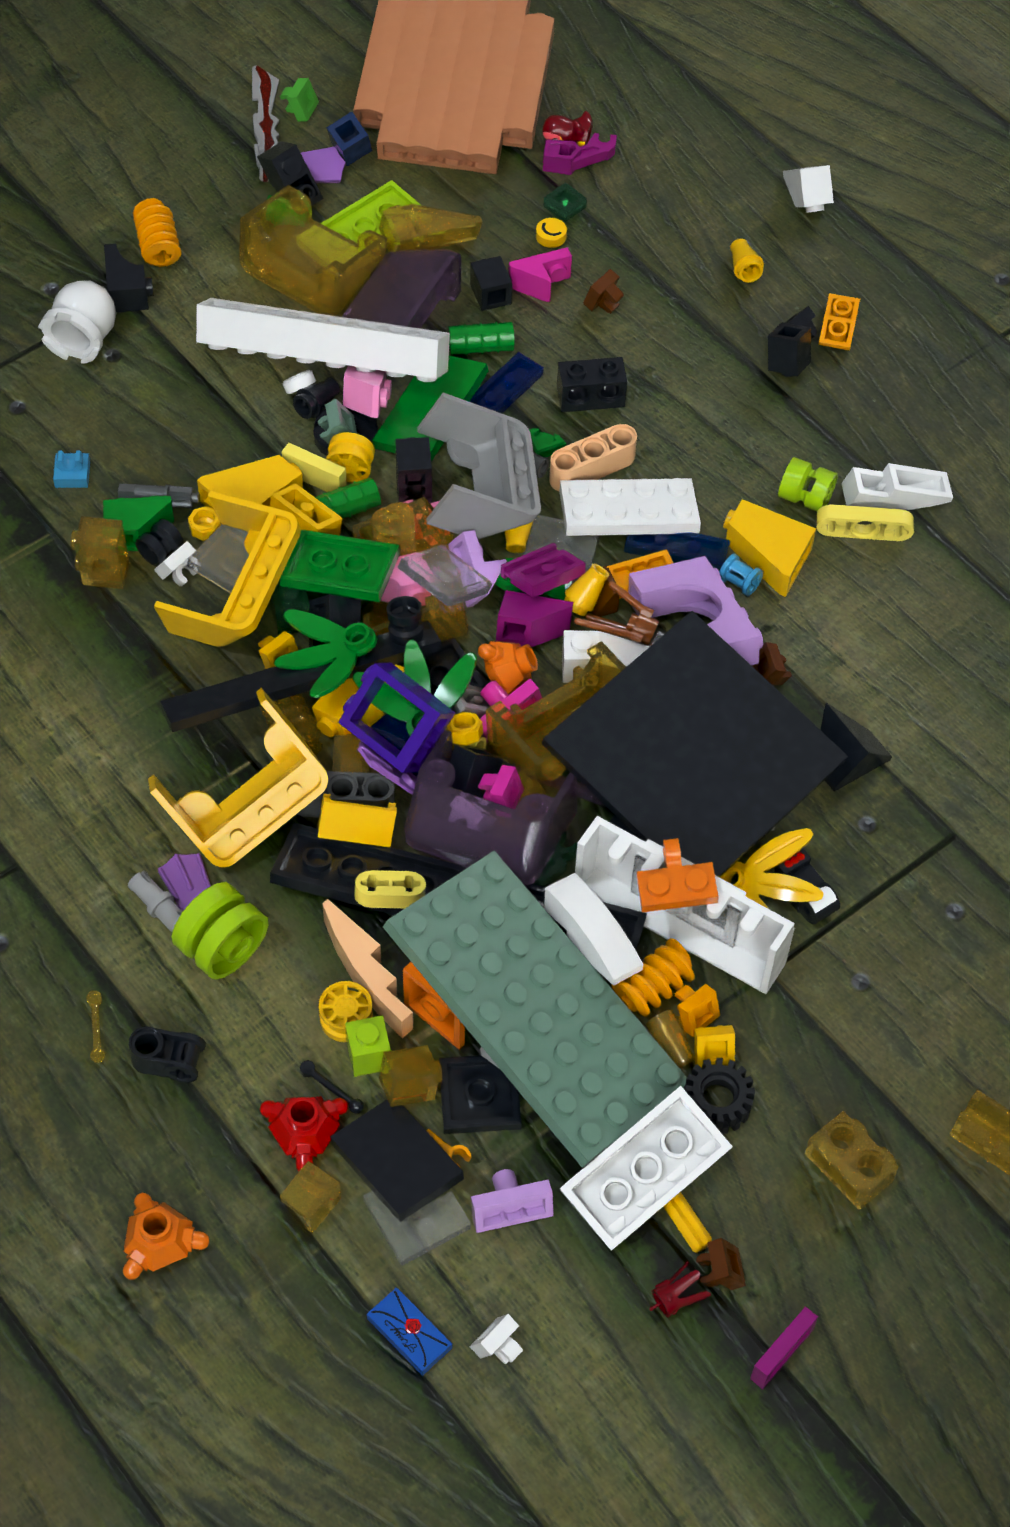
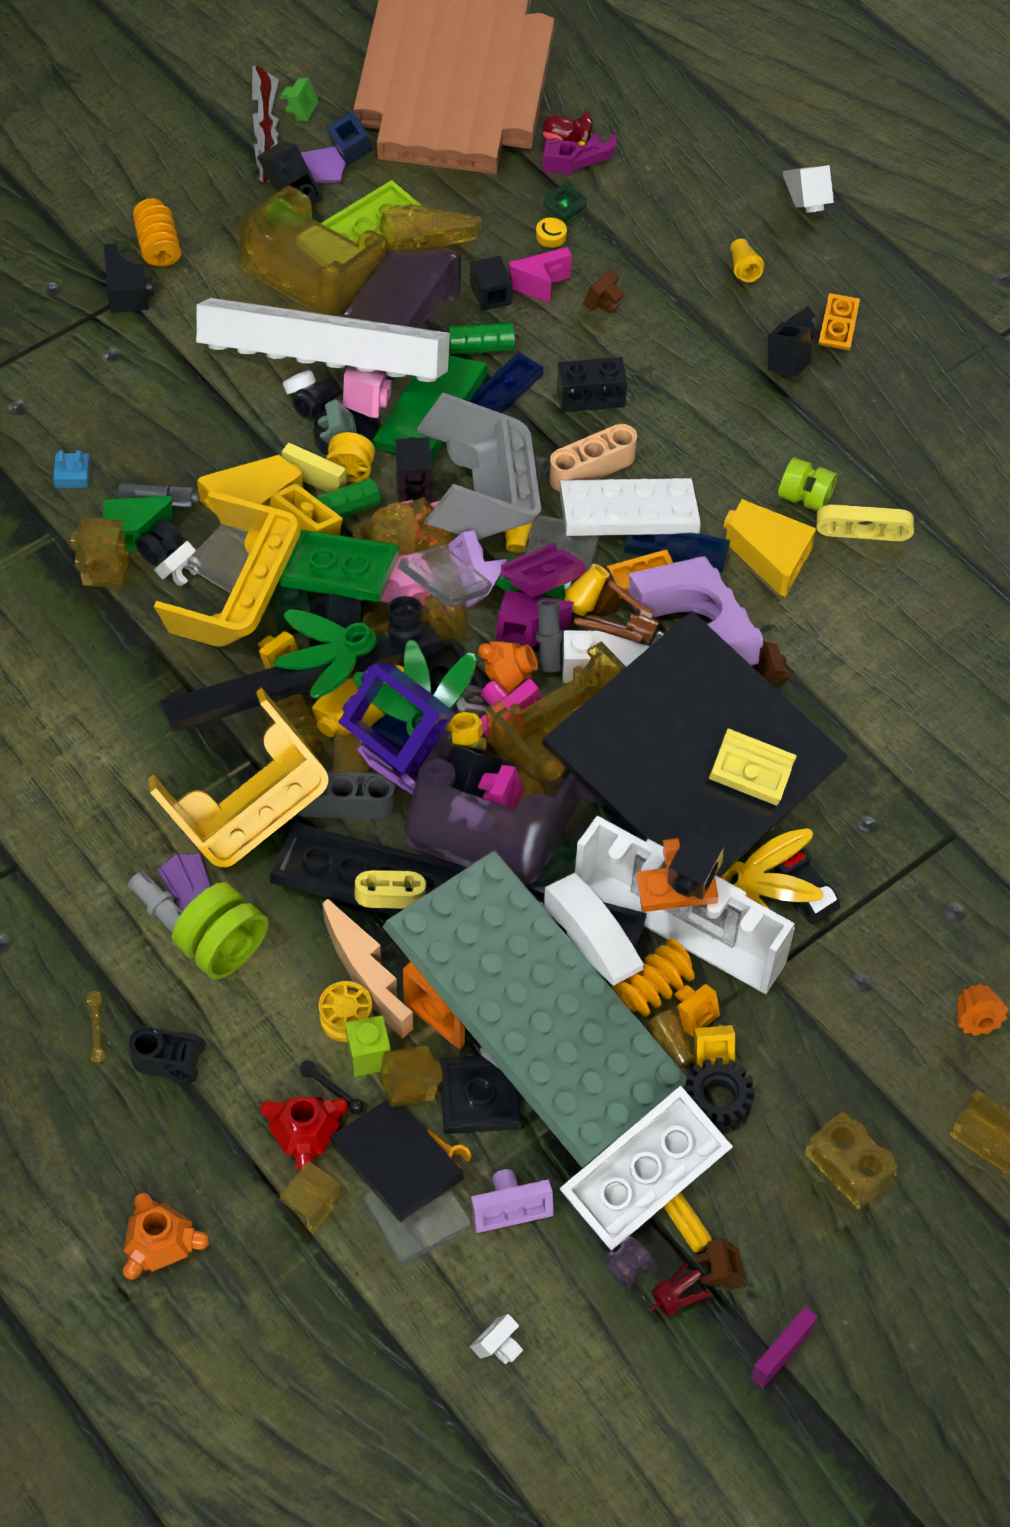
(78, 321): white tile -> none
(203, 522): yellow tile -> none
(356, 822): yellow hinge -> none
(409, 1331): blue tile -> none
(545, 443): green tile -> none
(549, 635): none -> dark grey pin
(628, 1262): none -> clear purple wheel
(695, 865): none -> black brick
(747, 579): dark azure bush -> none
(752, 767): none -> light yellow plate
(857, 742): black slope -> none
(896, 488): white slope -> none
(980, 1010): none -> orange piece

